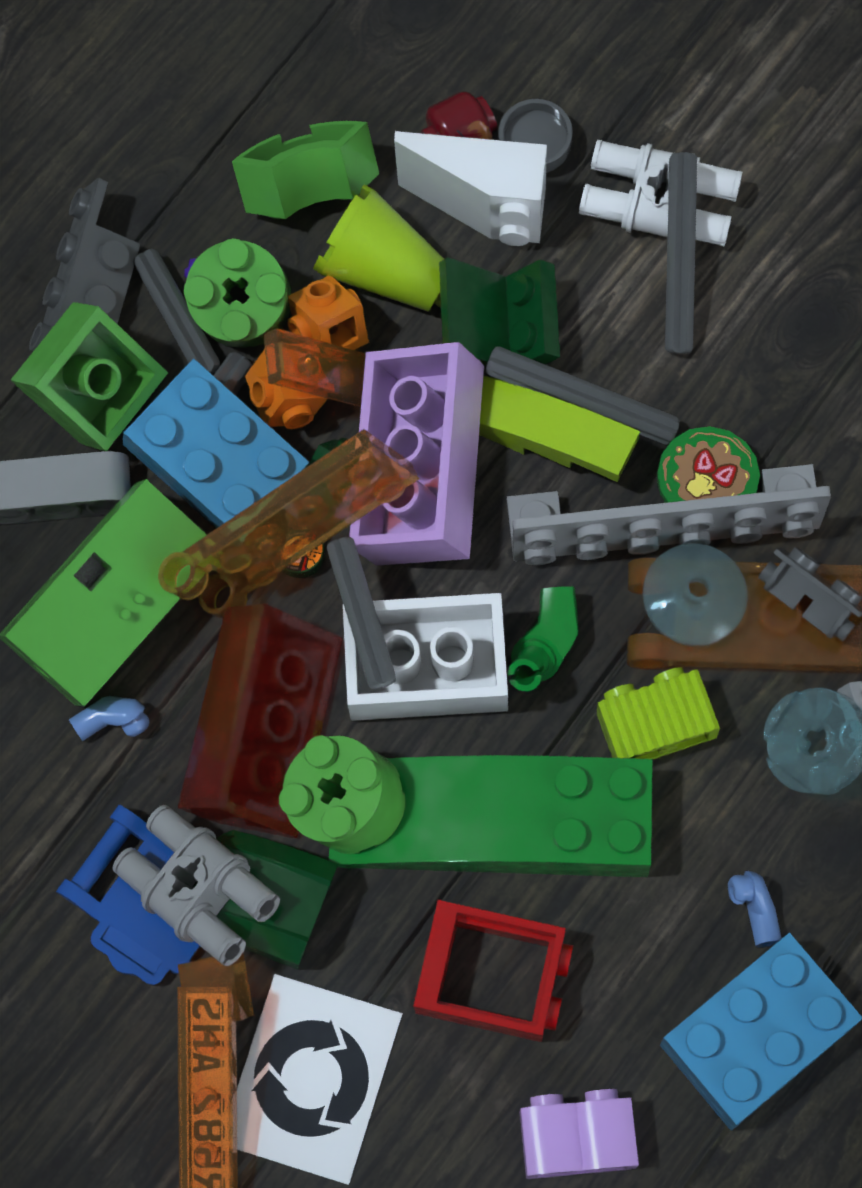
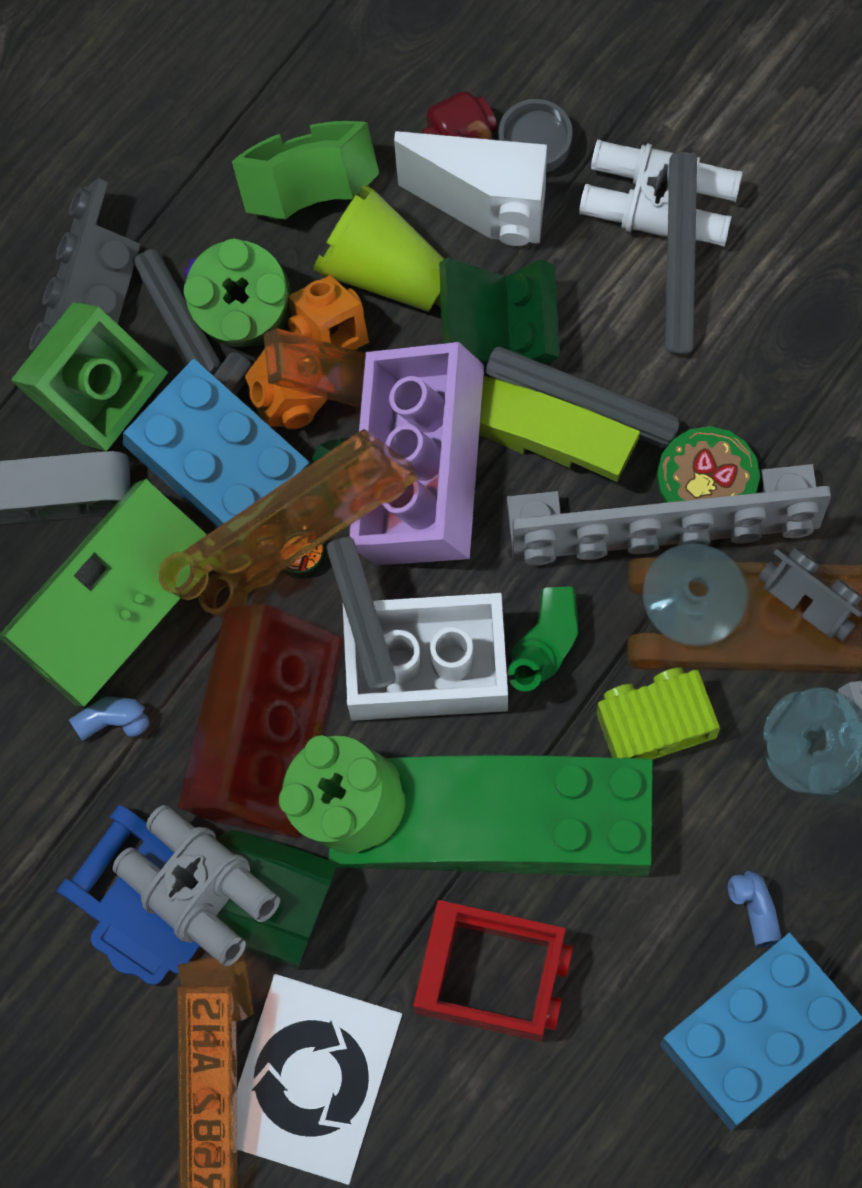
(578, 1136): lavender brick -> none

